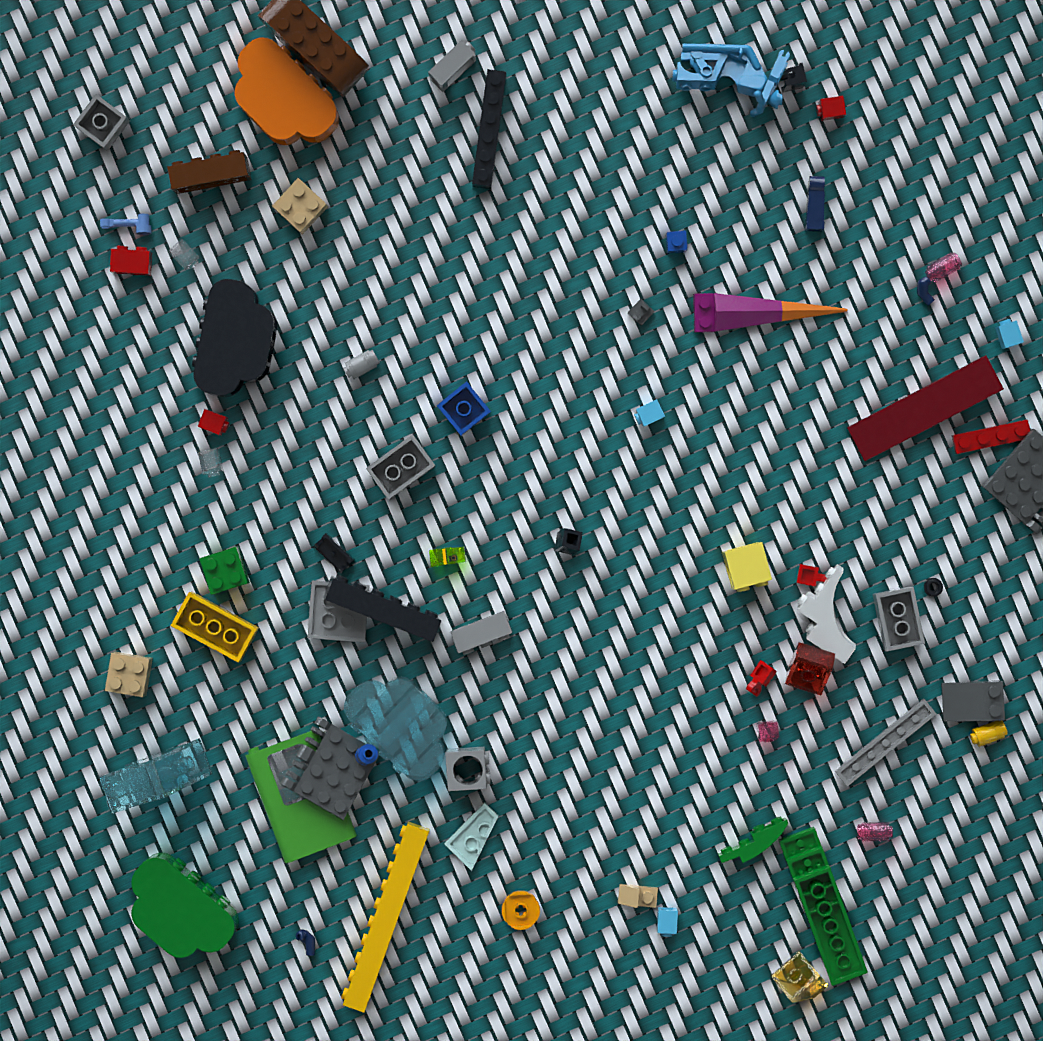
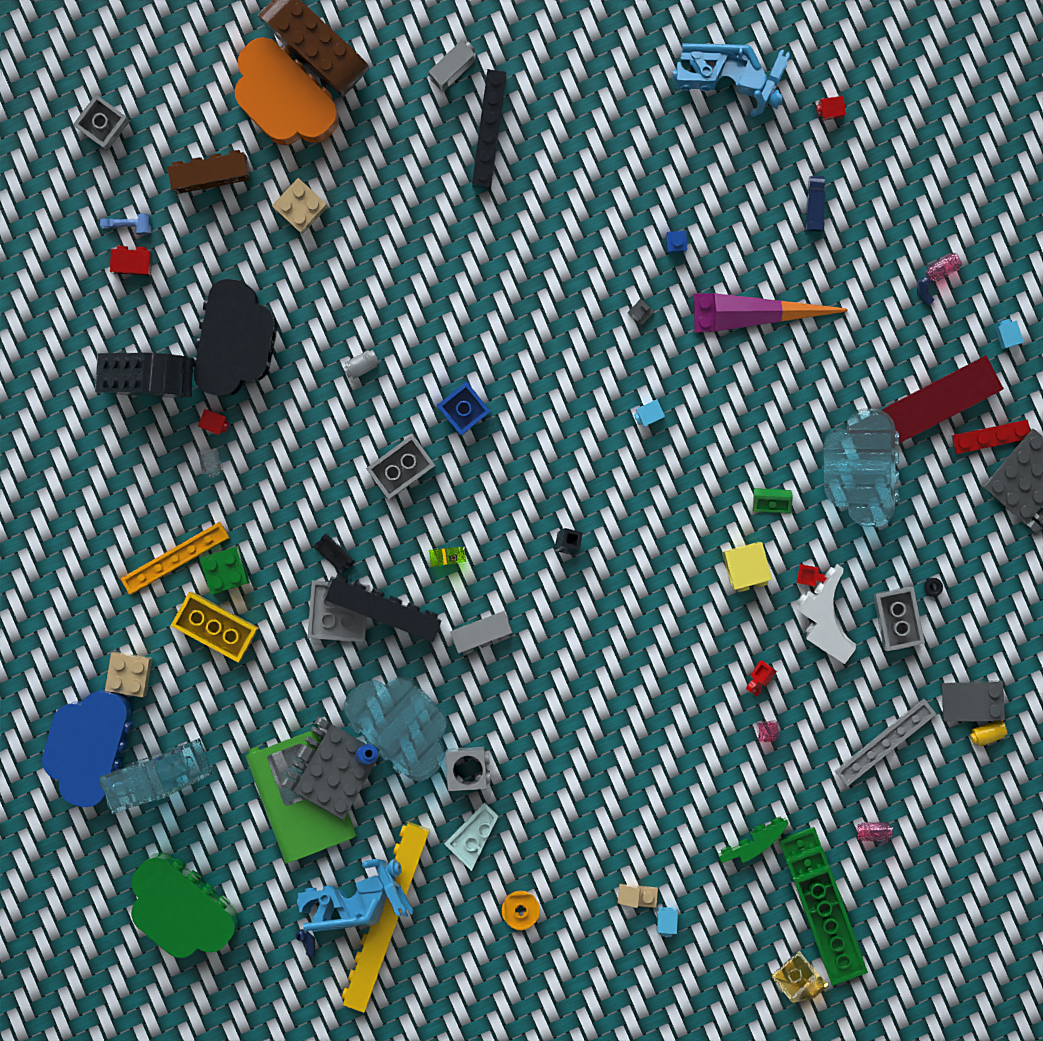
(86, 744): none -> blue brick
(144, 374): none -> black brick
(175, 558): none -> light orange tile
(184, 255): clear brick -> none
(362, 908): none -> dark azure piece
(772, 500): none -> green slope
(796, 79): black hinge -> none
(810, 668): clear red brick -> none
(862, 467): none -> clear light blue brick

